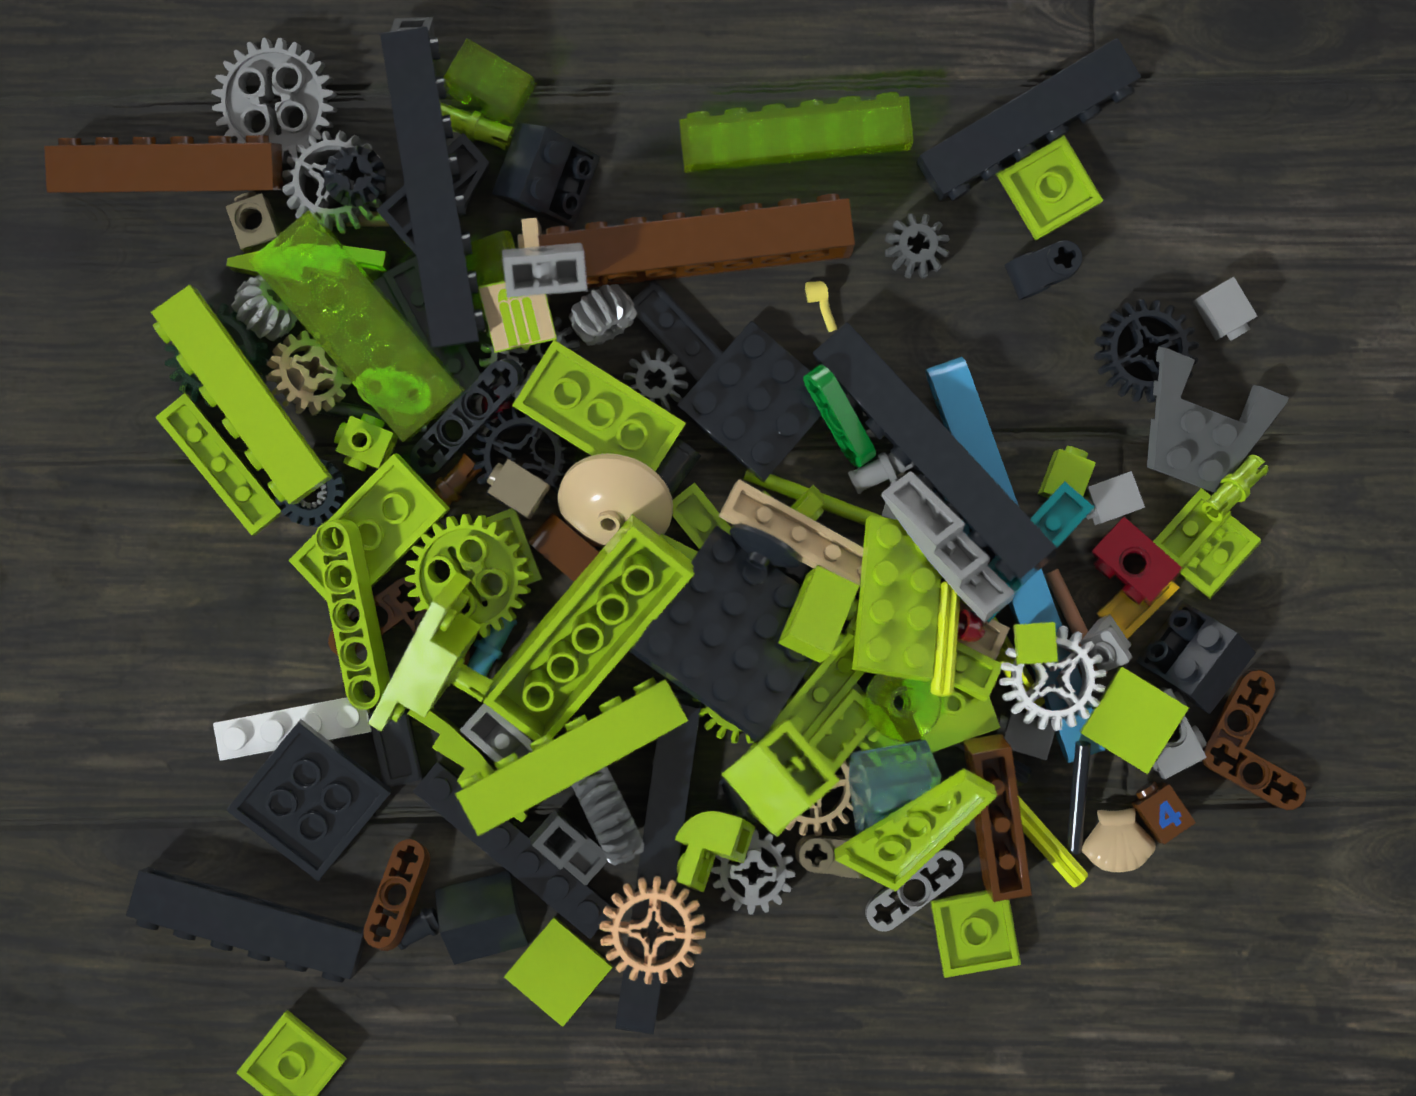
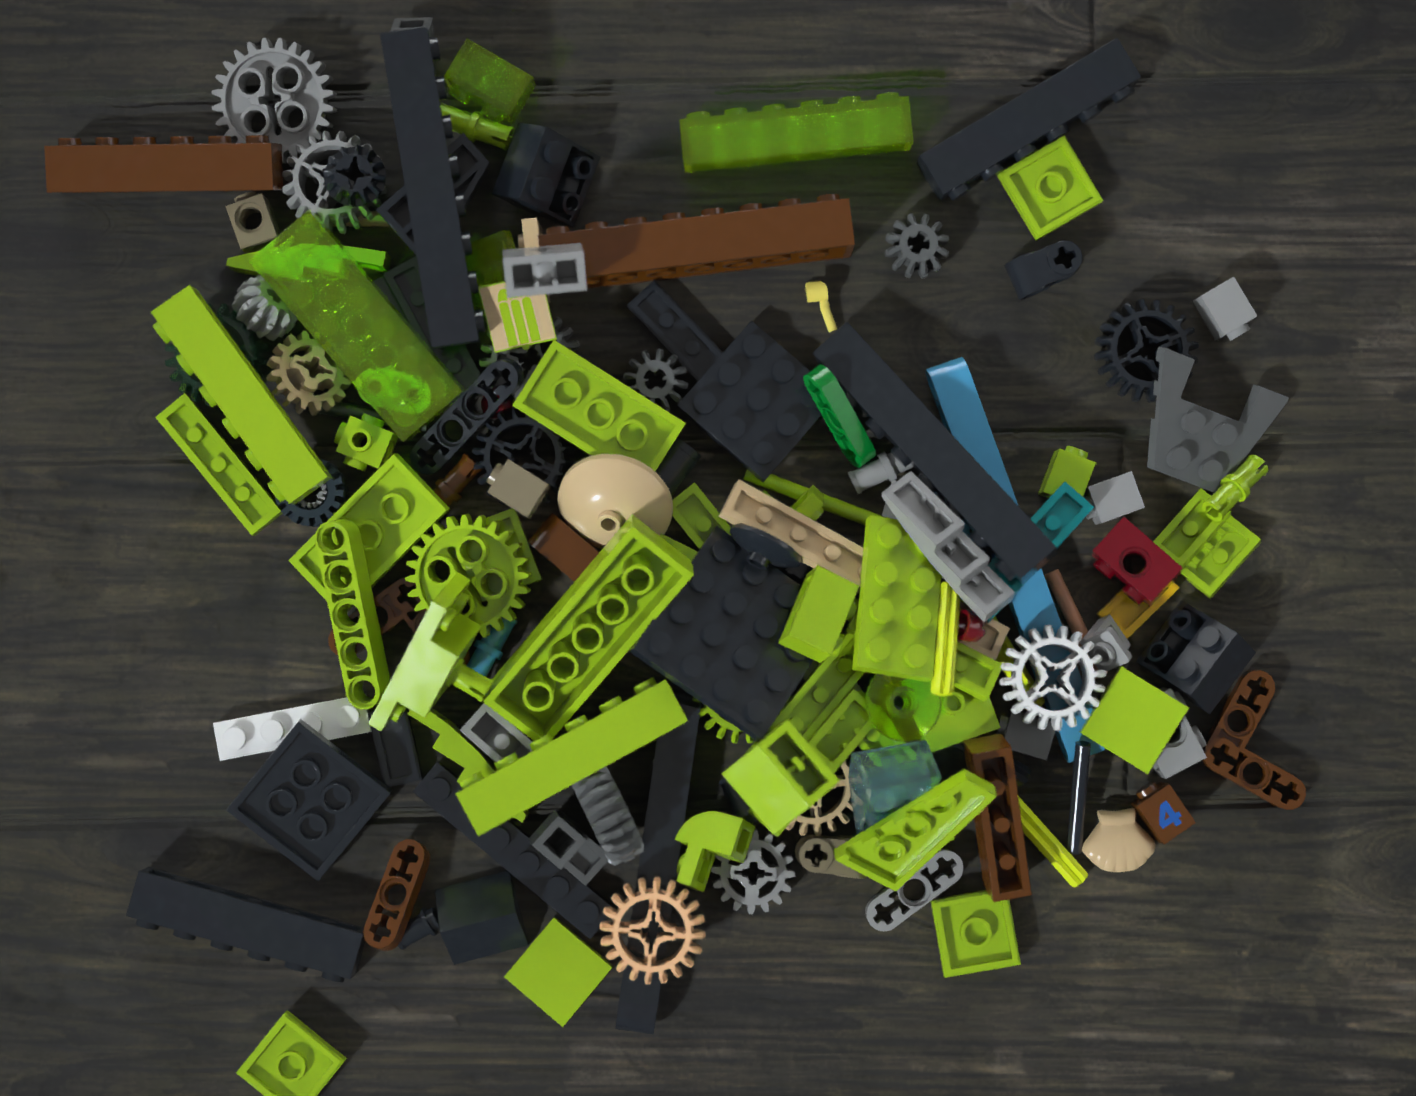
(602, 314): light grey gear -> none
(1035, 643): lime tile -> none

